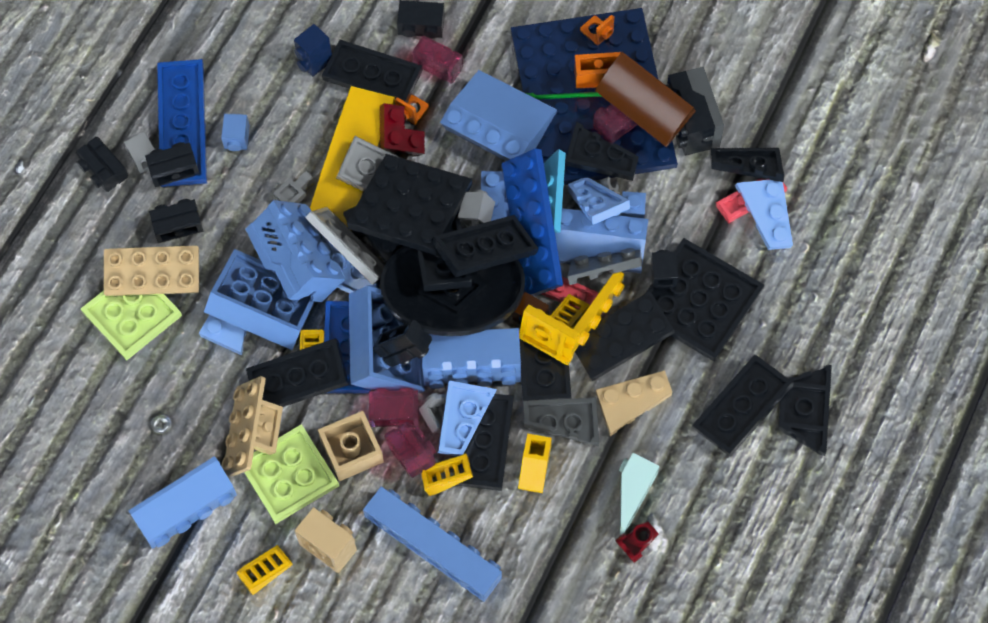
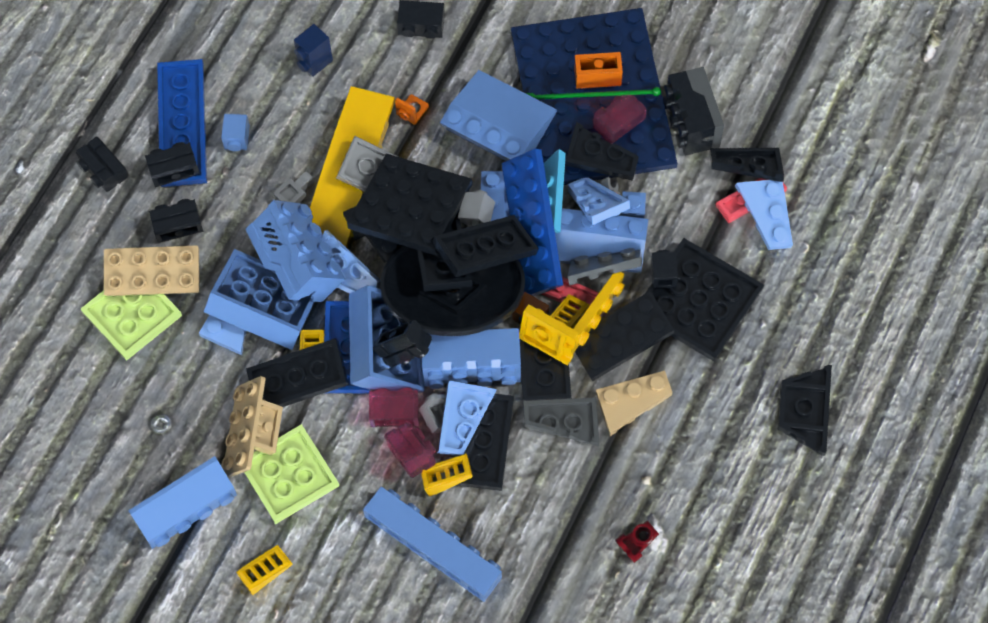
(137, 148): light grey brick -> none
(326, 539): tan brick -> none
(347, 243): light grey tile -> none
(351, 446): tan brick -> none
(371, 71): black plate -> none
(395, 136): dark red plate -> none
(438, 59): clear pink brick -> none
(535, 463): yellow slope -> none
(603, 31): orange bracket -> none
(635, 483): light aqua slope -> none
(644, 99): reddish brown slope -> none
(742, 405): black plate -> none

